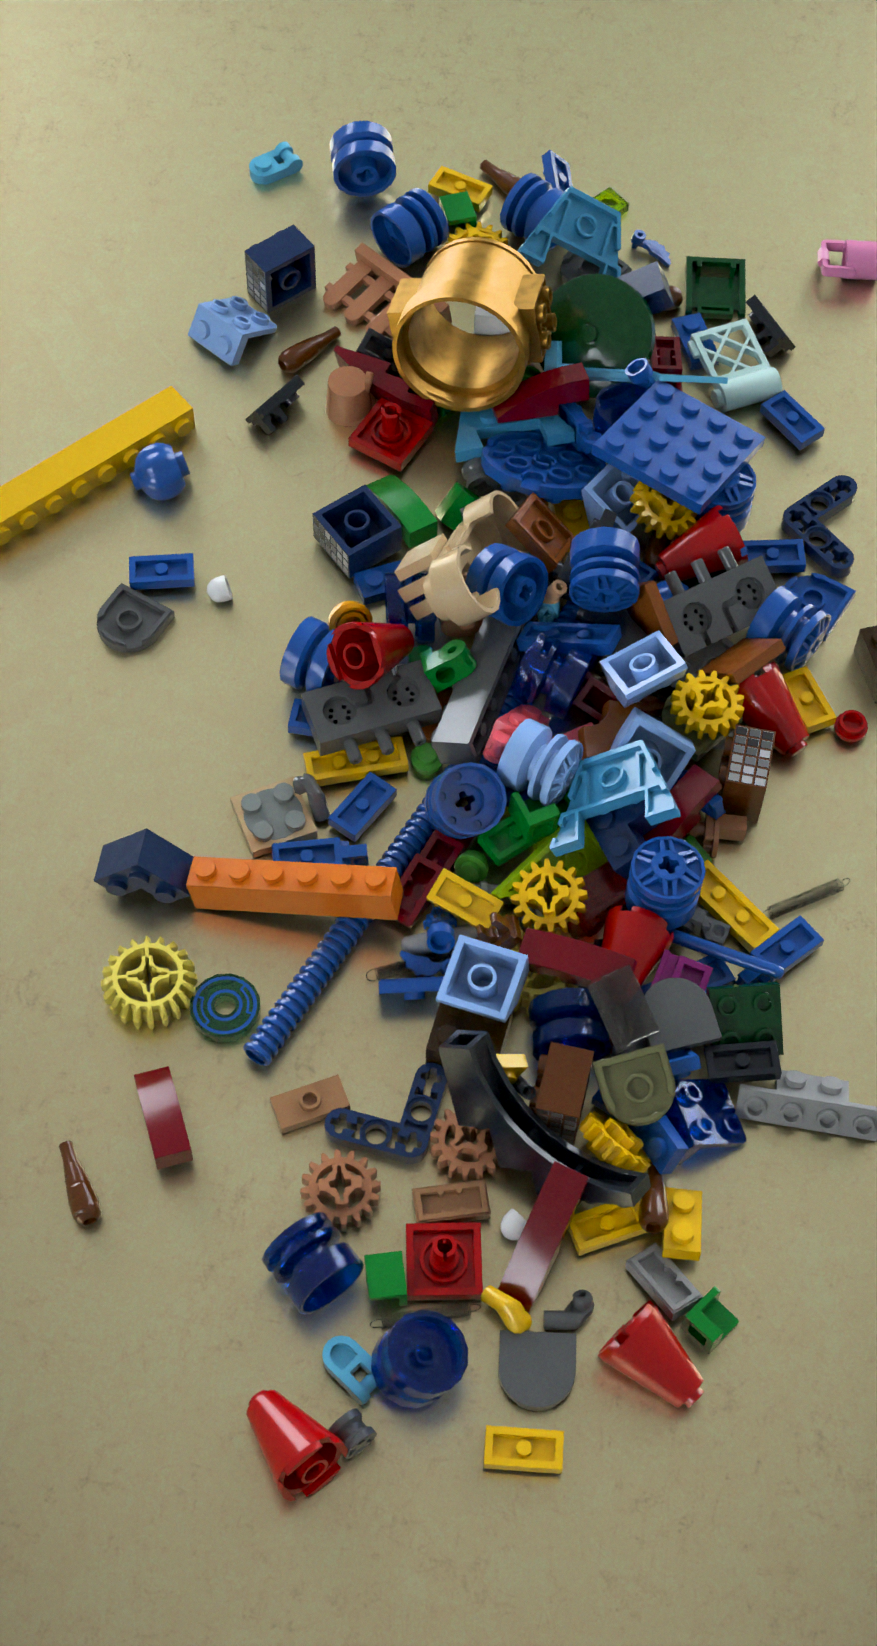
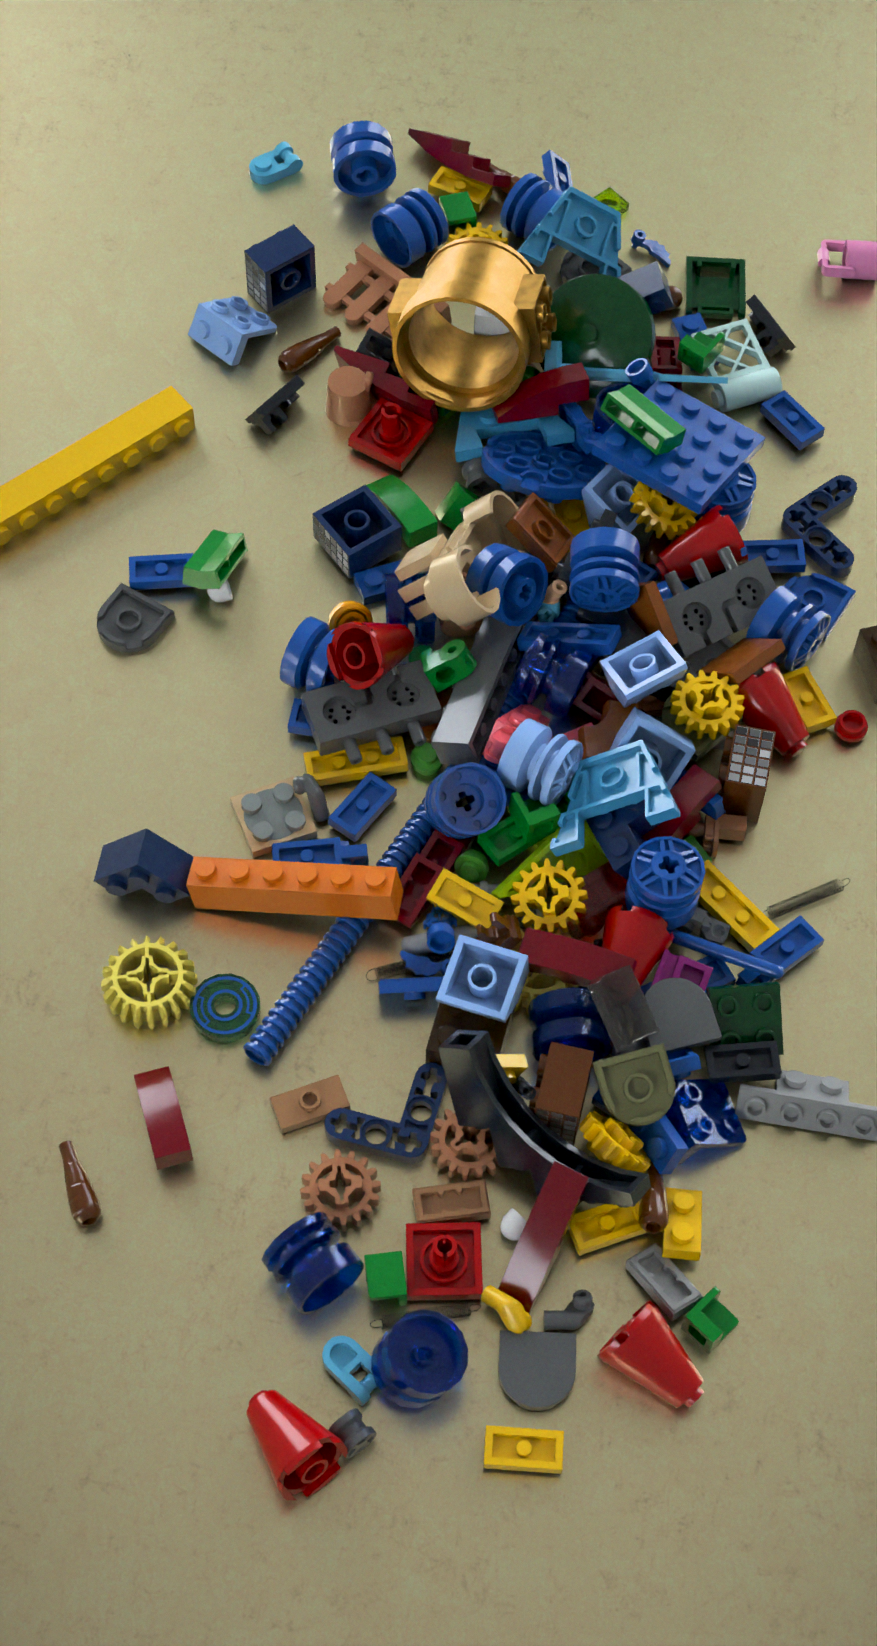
(160, 471): blue plant -> none
(214, 560): none -> green piece
(455, 155): none -> dark red slope
(643, 420): none -> green piece
(700, 350): none -> green panel

